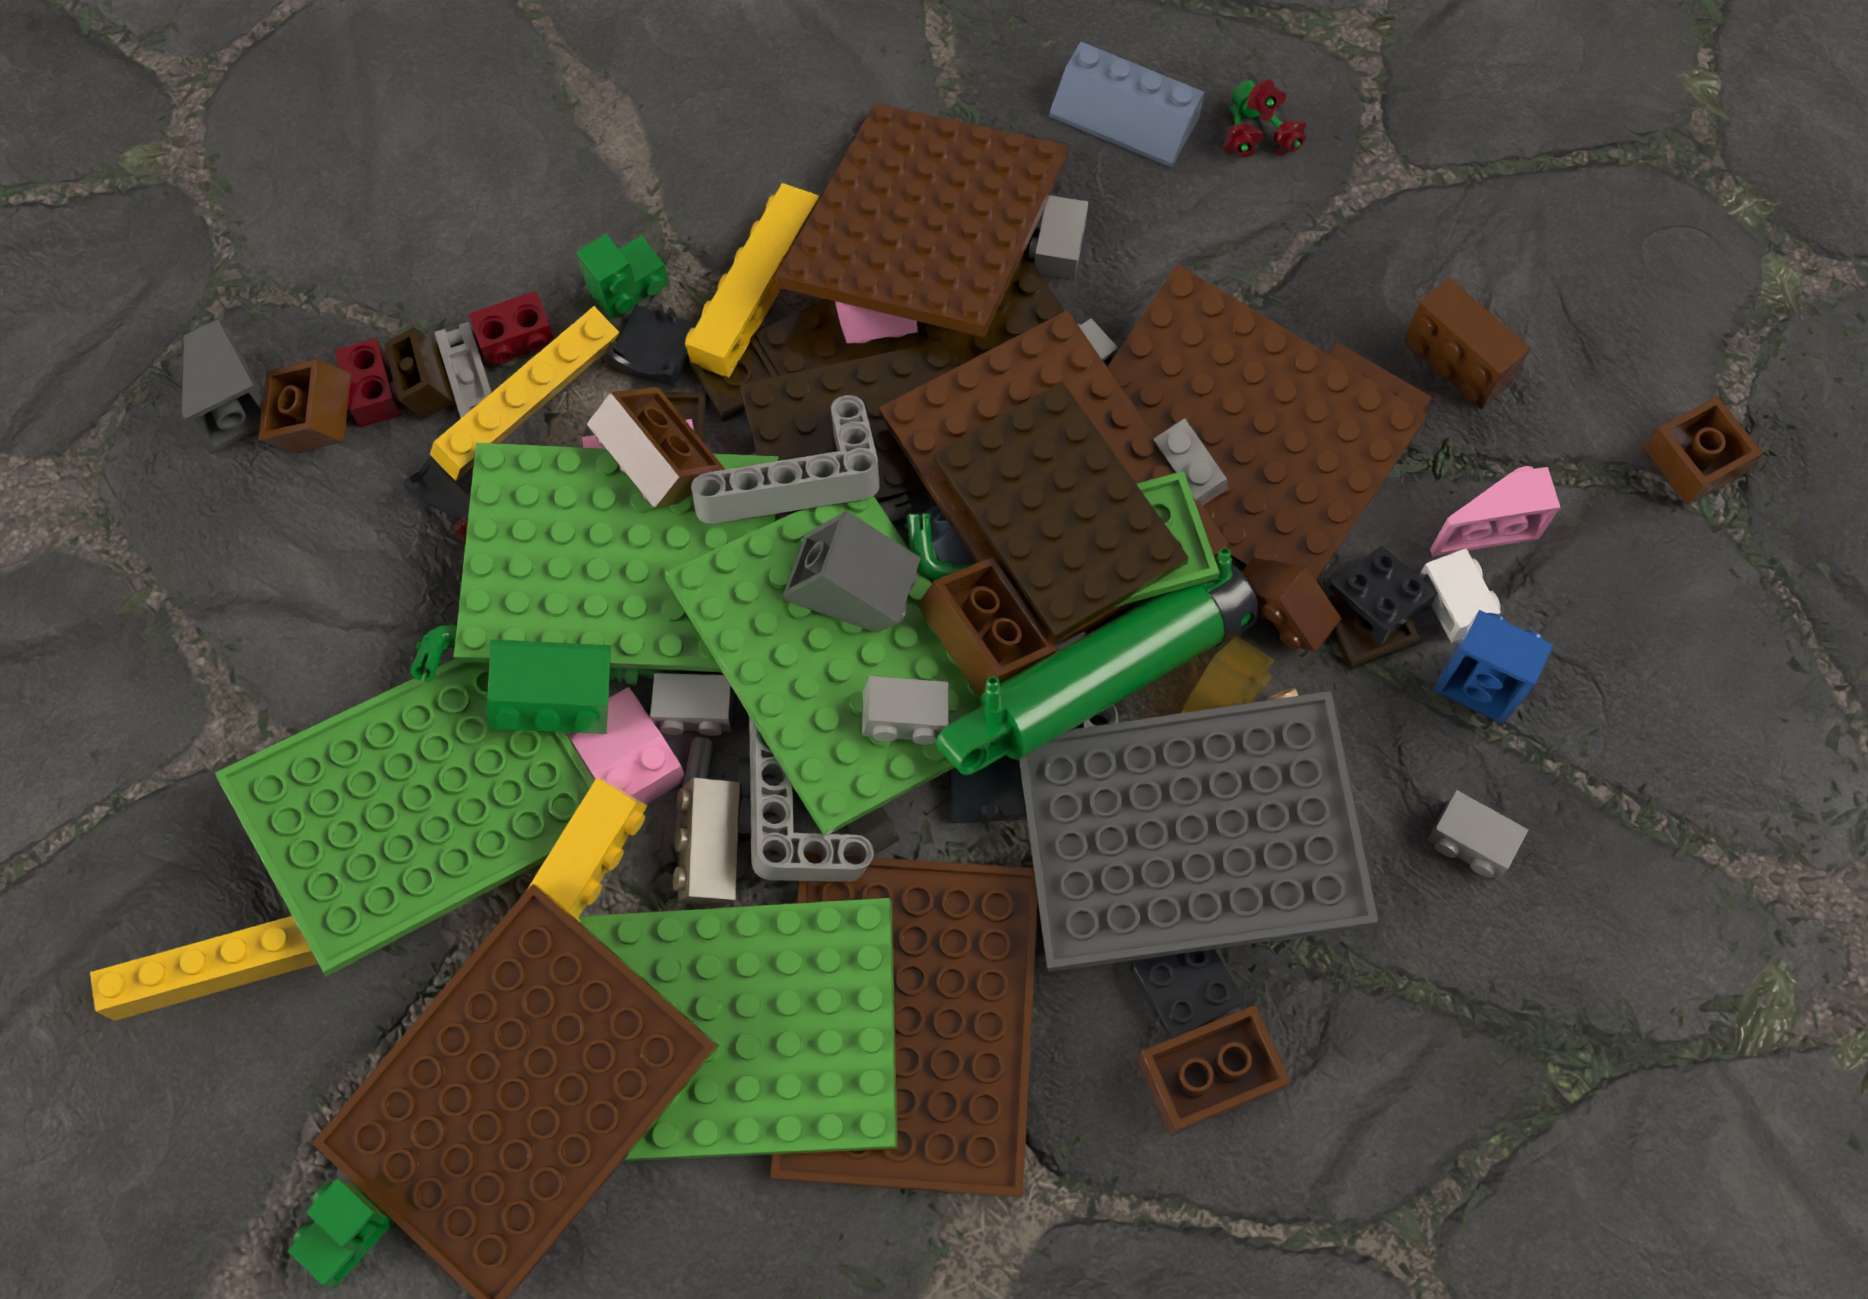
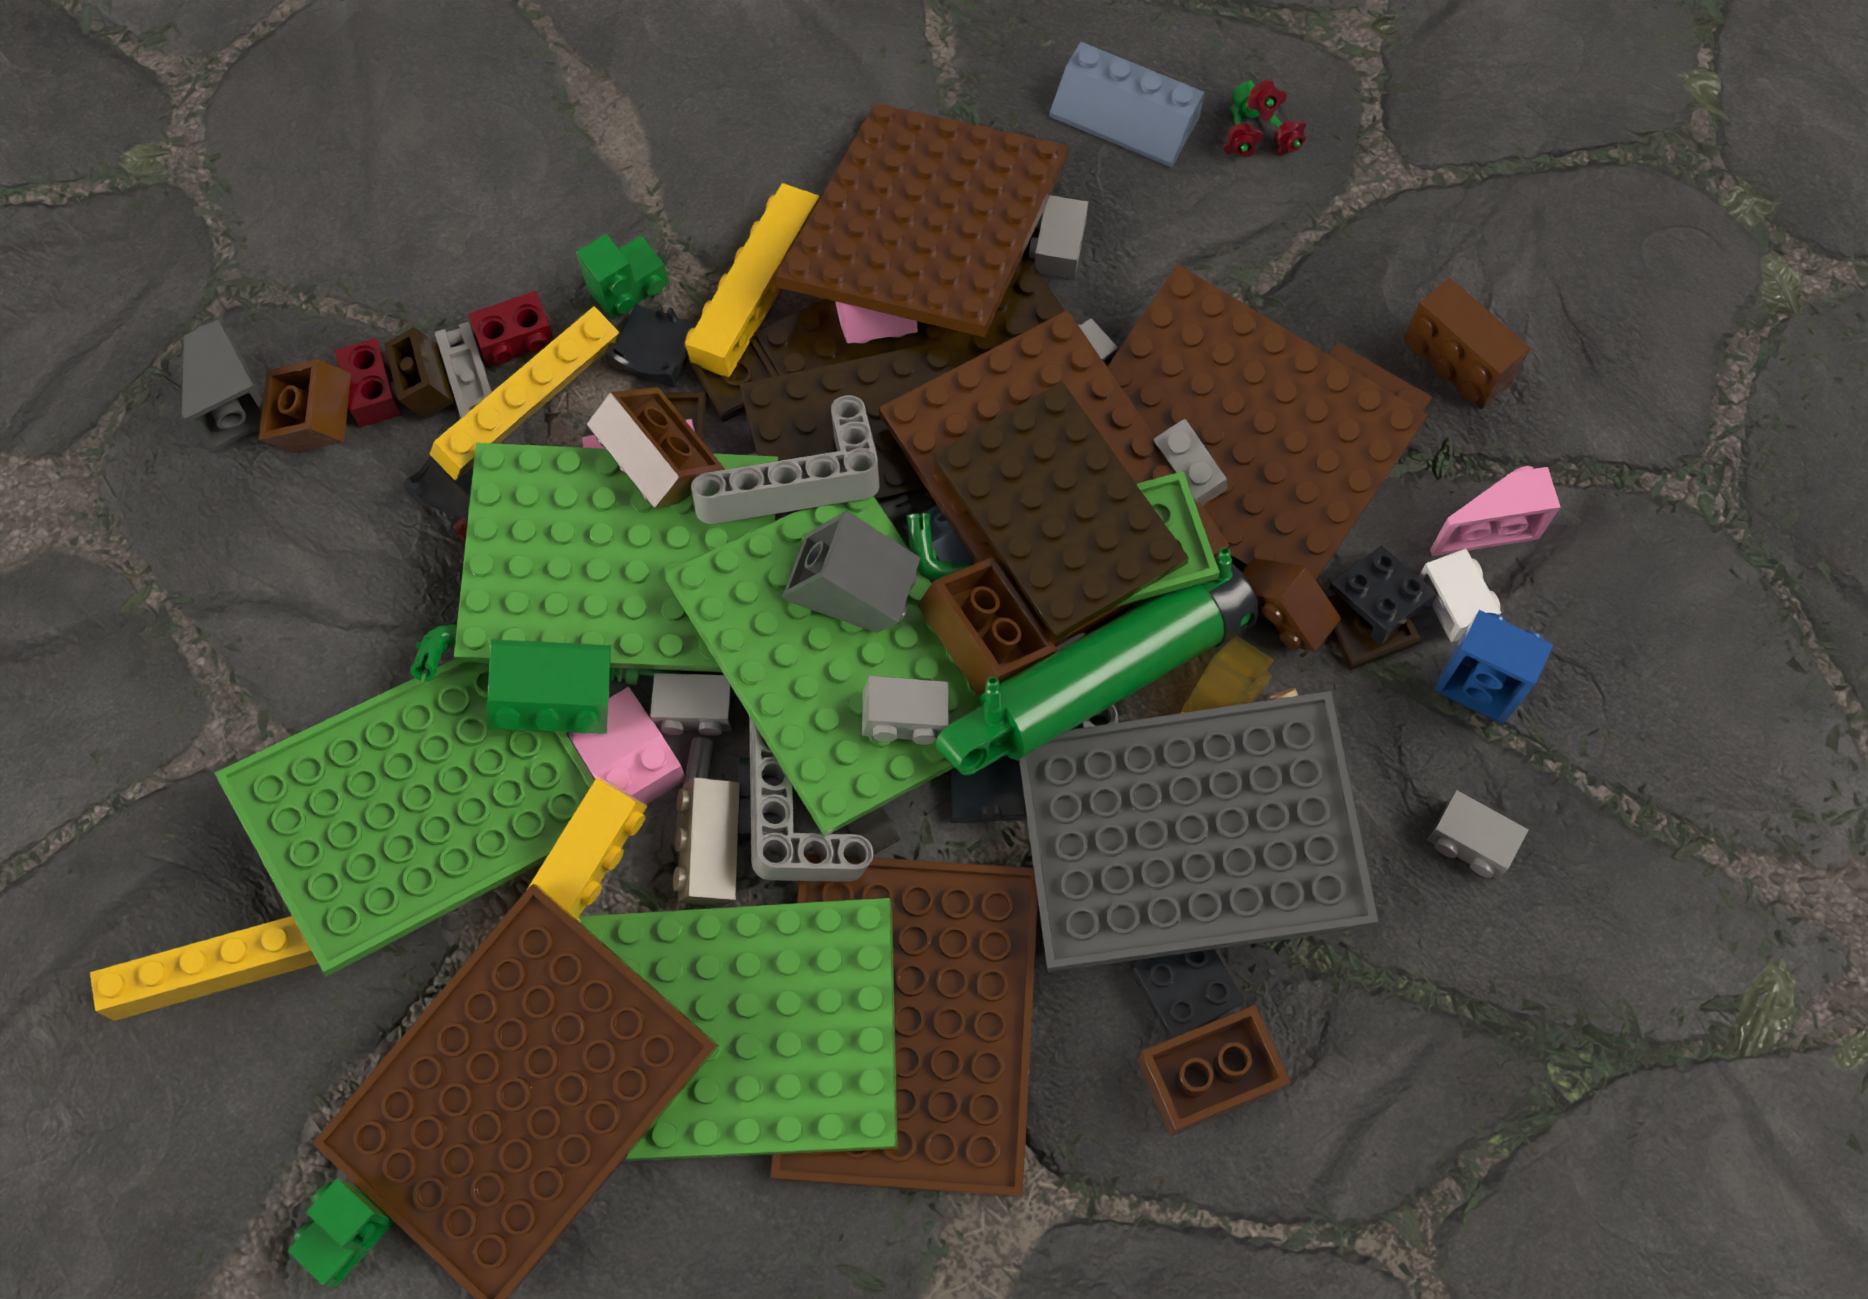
(1702, 450): reddish brown brick -> none

